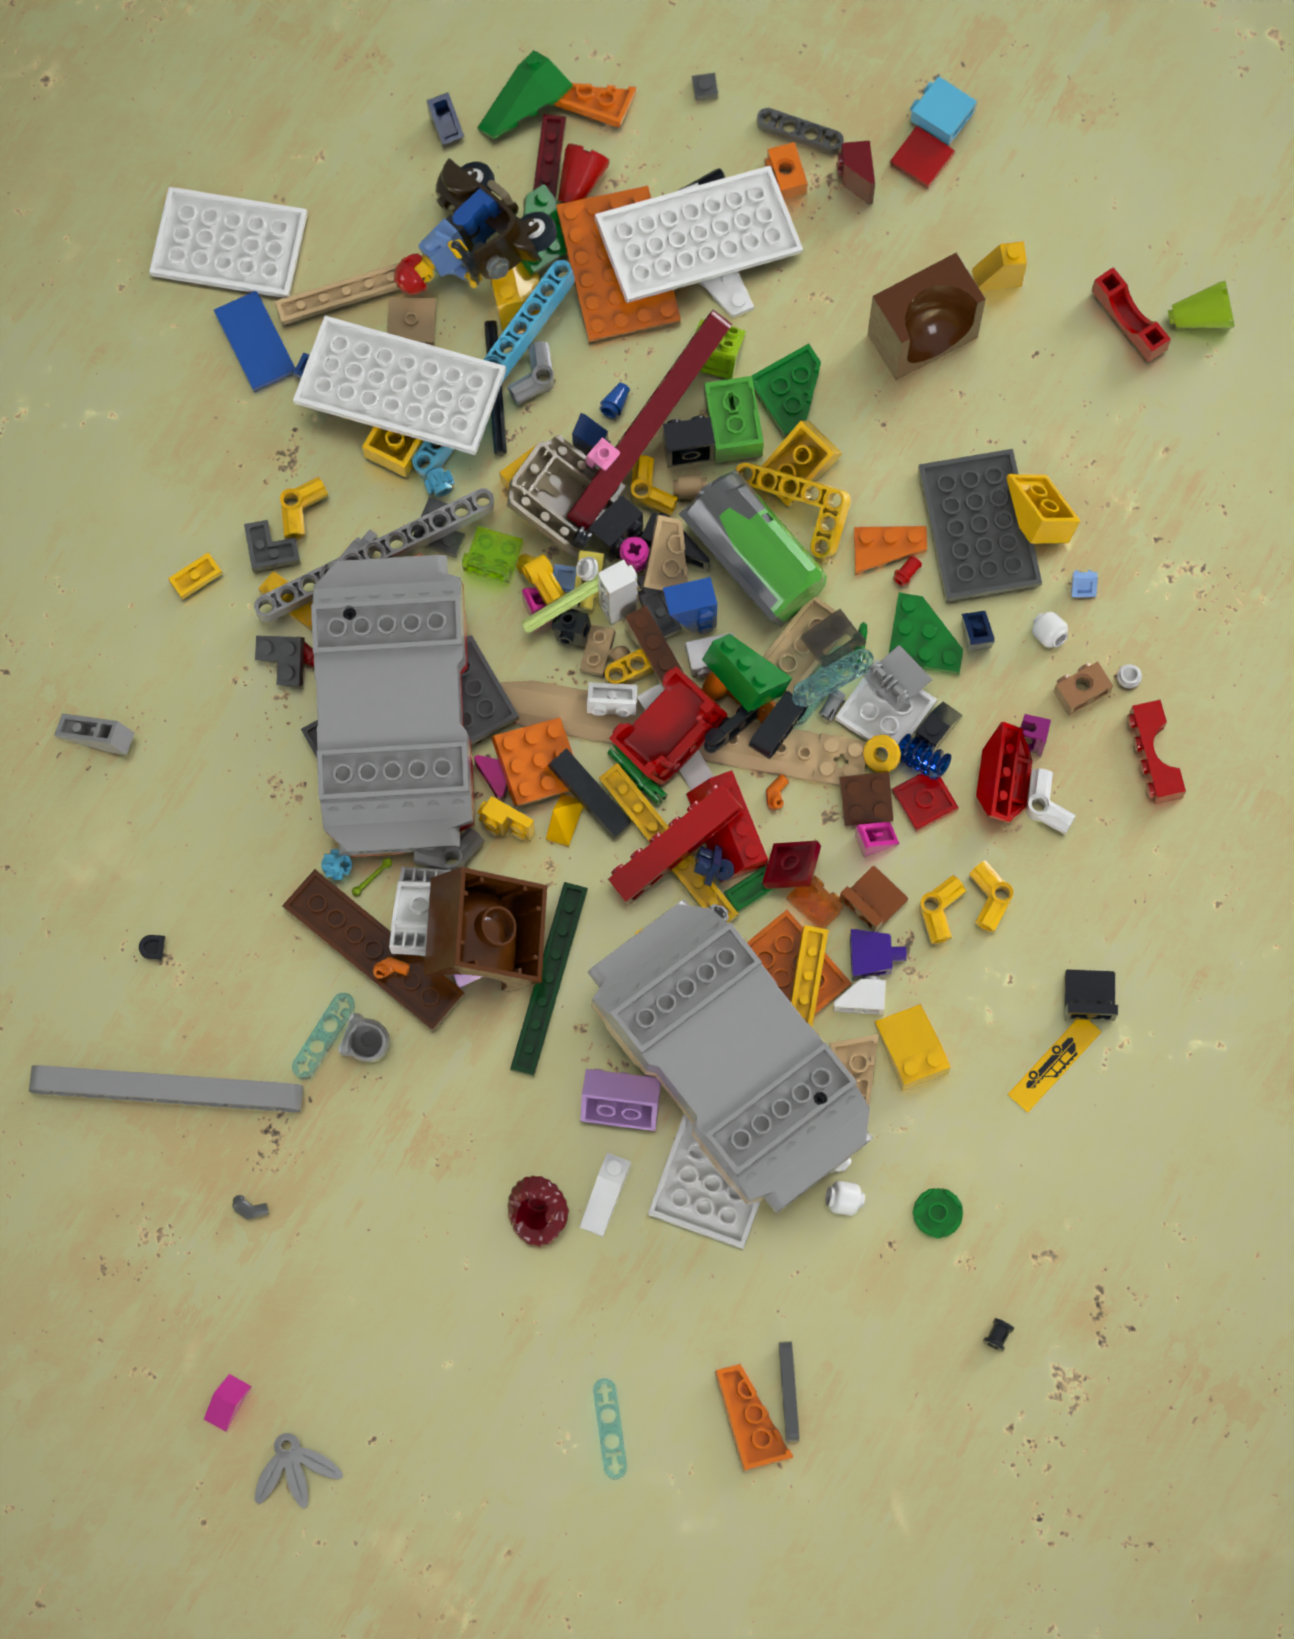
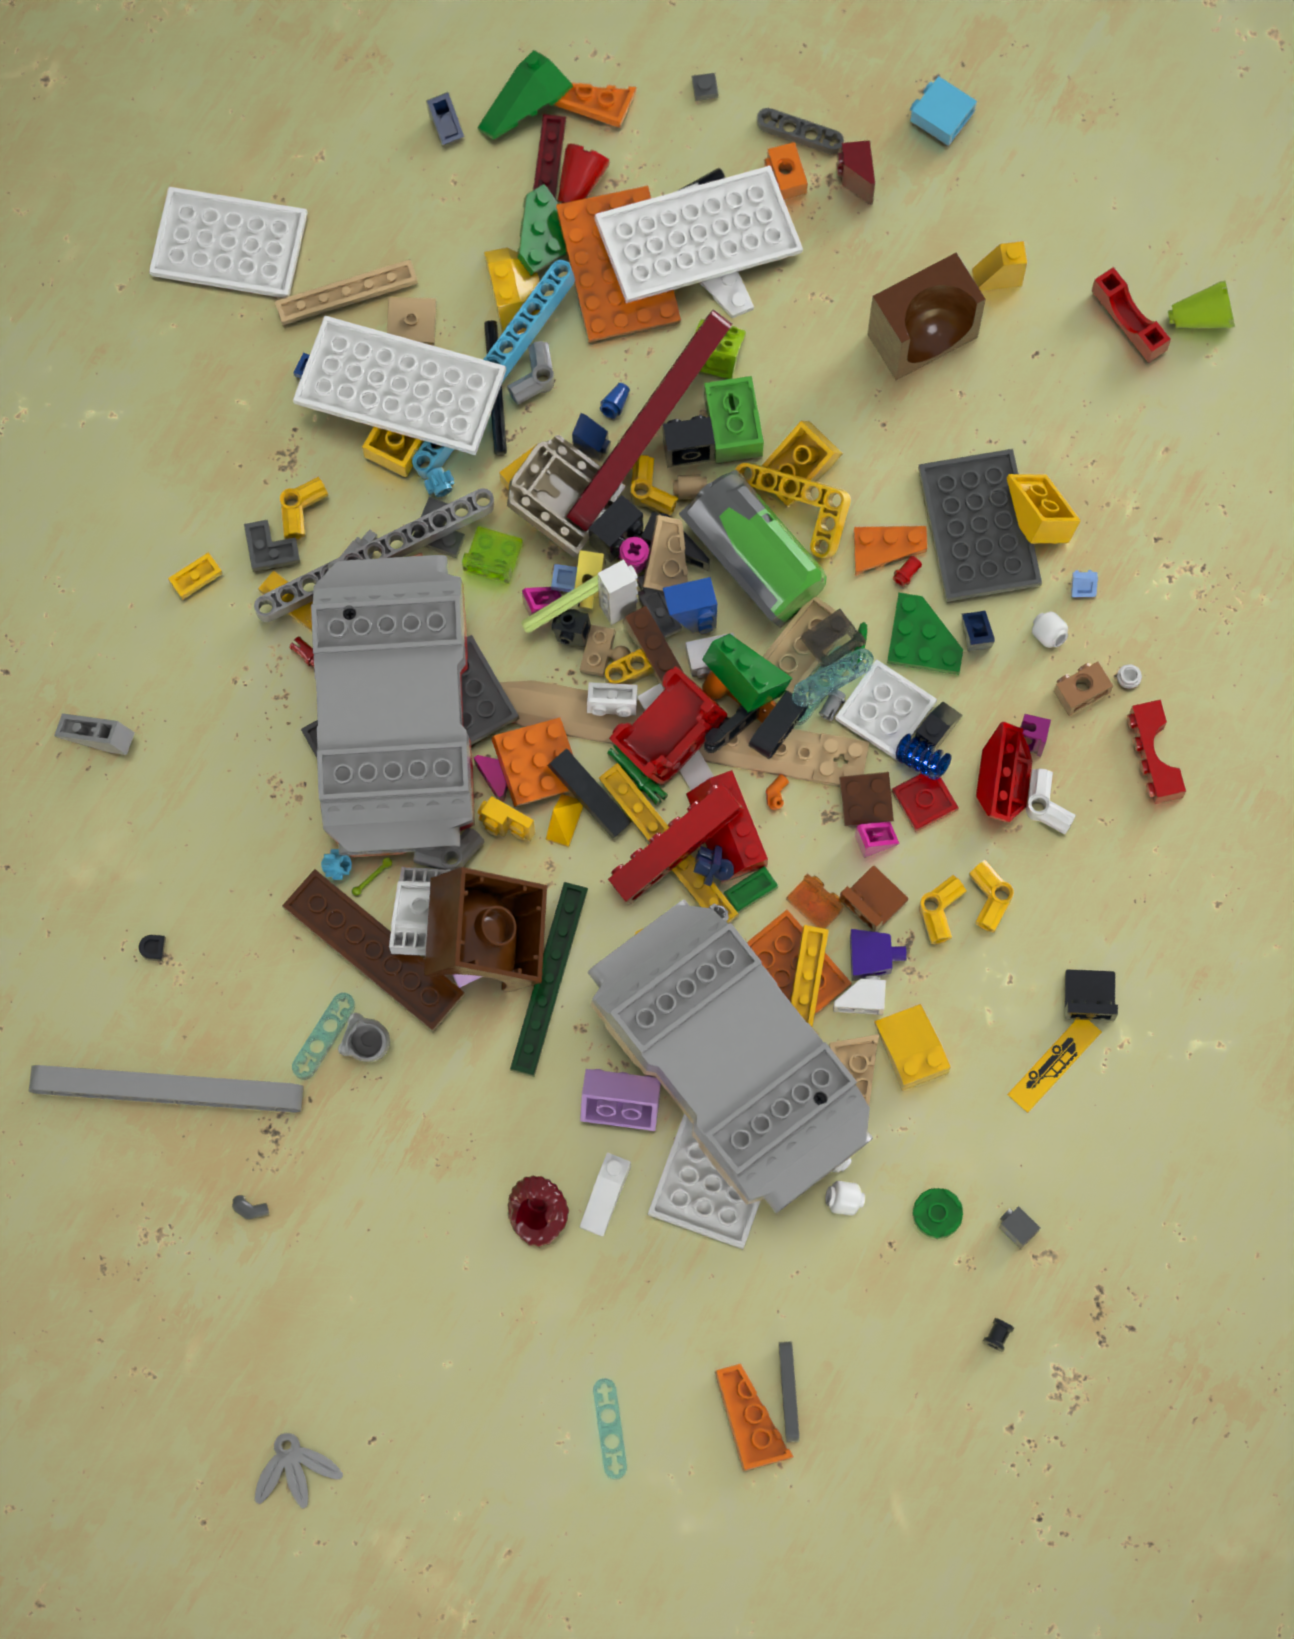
(226, 1402): dark pink slope -> none
(255, 341): blue tile -> none
(287, 653): dark grey plate -> none
(390, 965): orange arm -> none
(464, 233): piece -> none
(540, 573): yellow piece -> none
(581, 538): black bush -> none
(587, 568): white plate -> none
(602, 455): bright pink bracket -> none
(788, 387): green plate -> none
(791, 864): dark red plate -> none
(871, 758): yellow piece -> none
(897, 677): light grey hinge -> none
(922, 157): red tile -> none
(1018, 1226): none -> dark grey brick

